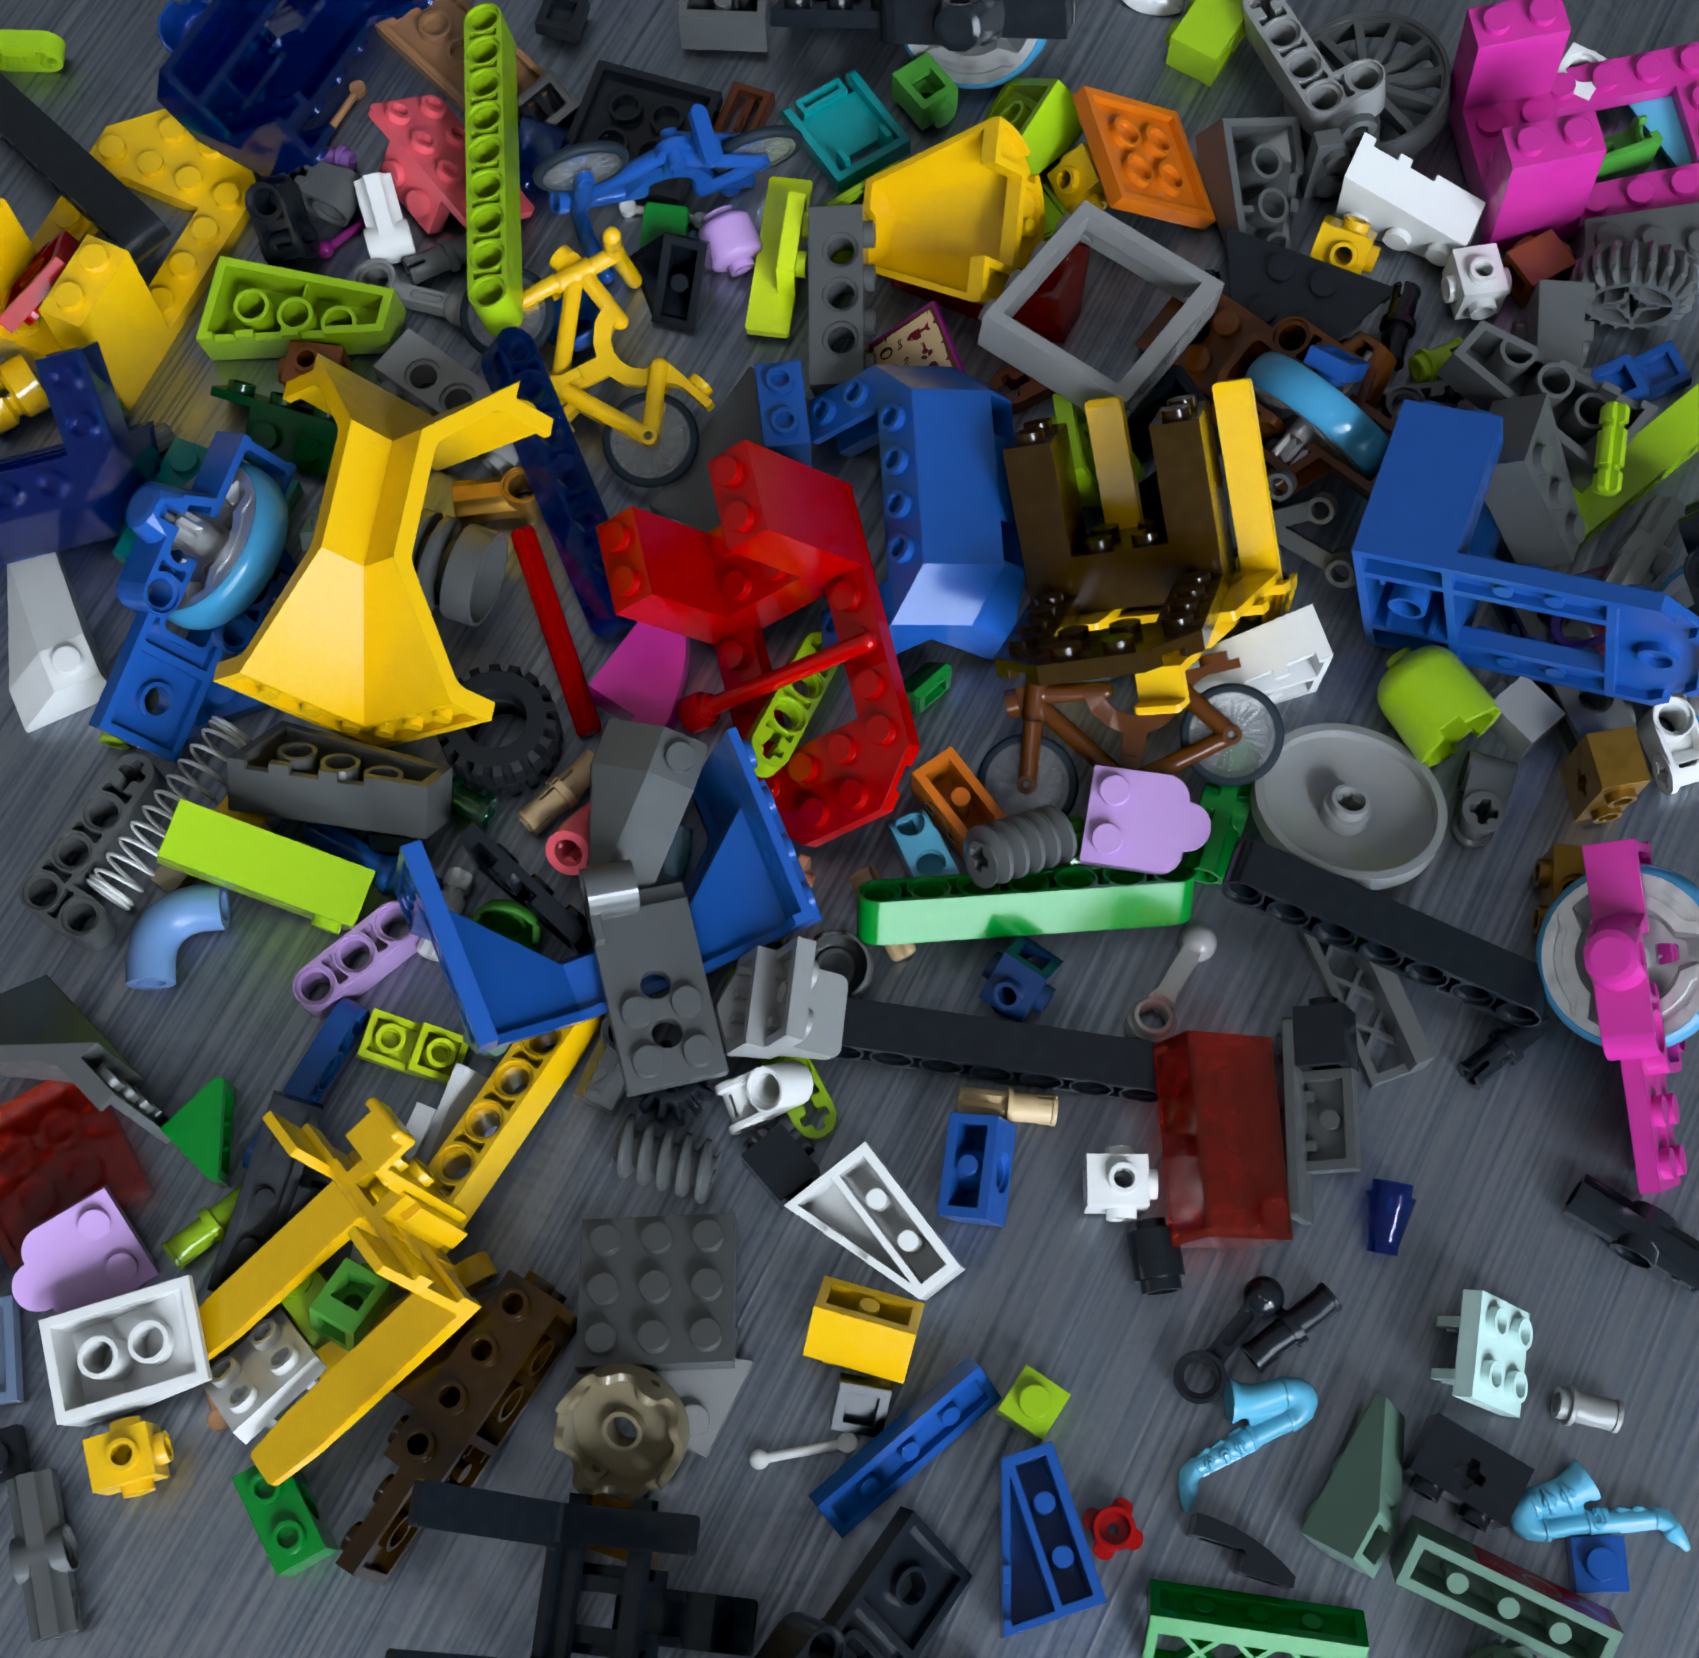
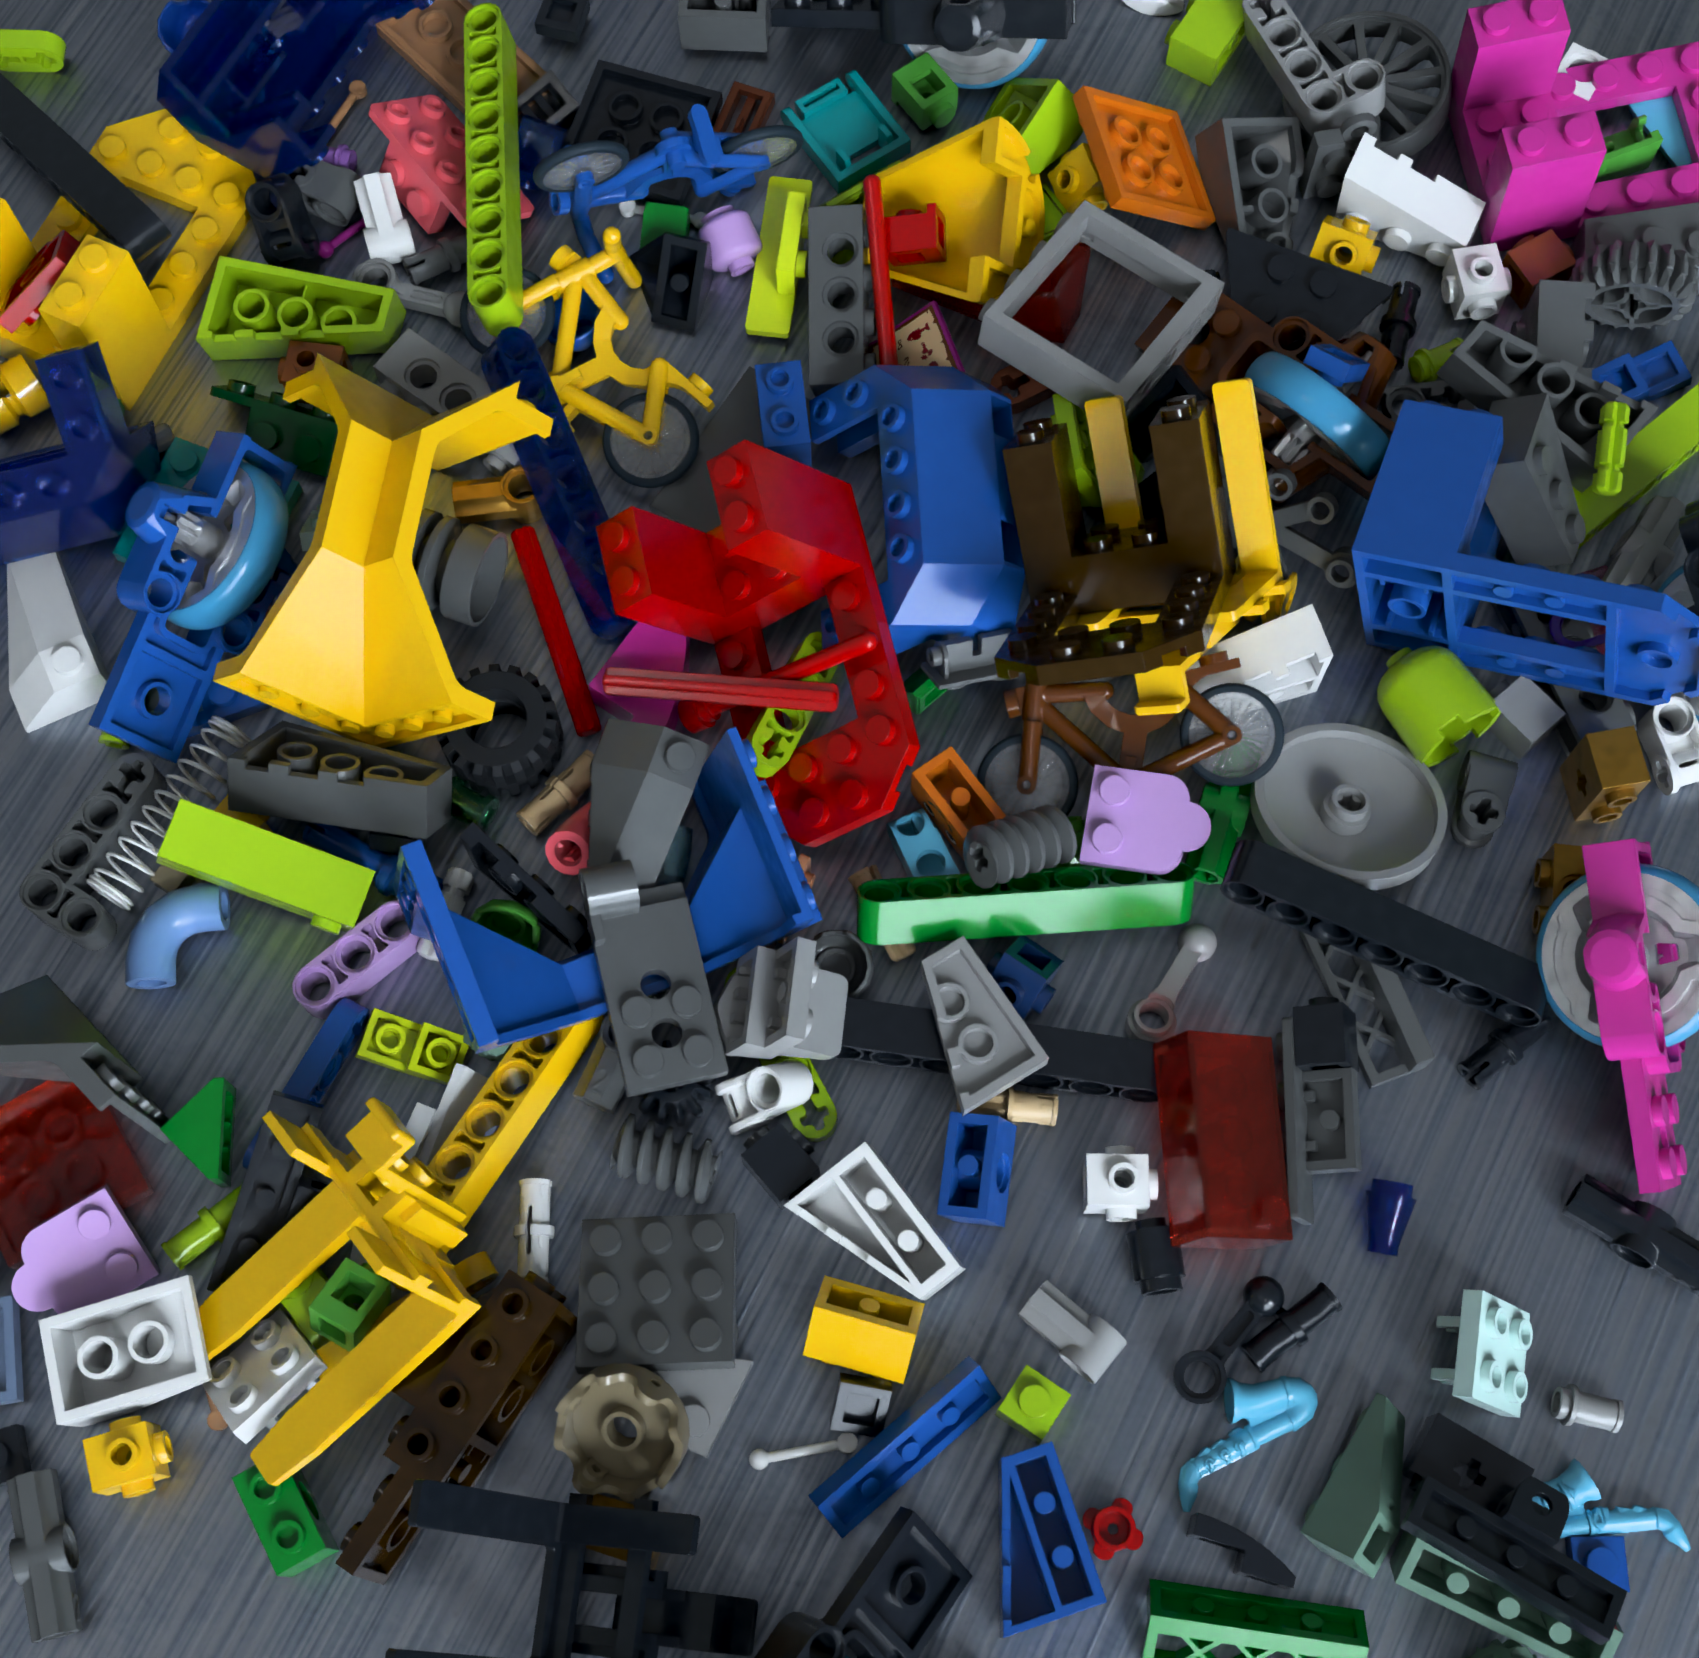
(534, 1227): none -> white pin
(721, 689): none -> red axle
(880, 270): none -> red piece
(916, 236): none -> red brick
(955, 663): none -> dark grey hinge
(978, 1026): none -> light grey wing
(1083, 1339): none -> light grey piece
(1517, 1551): none -> black plate

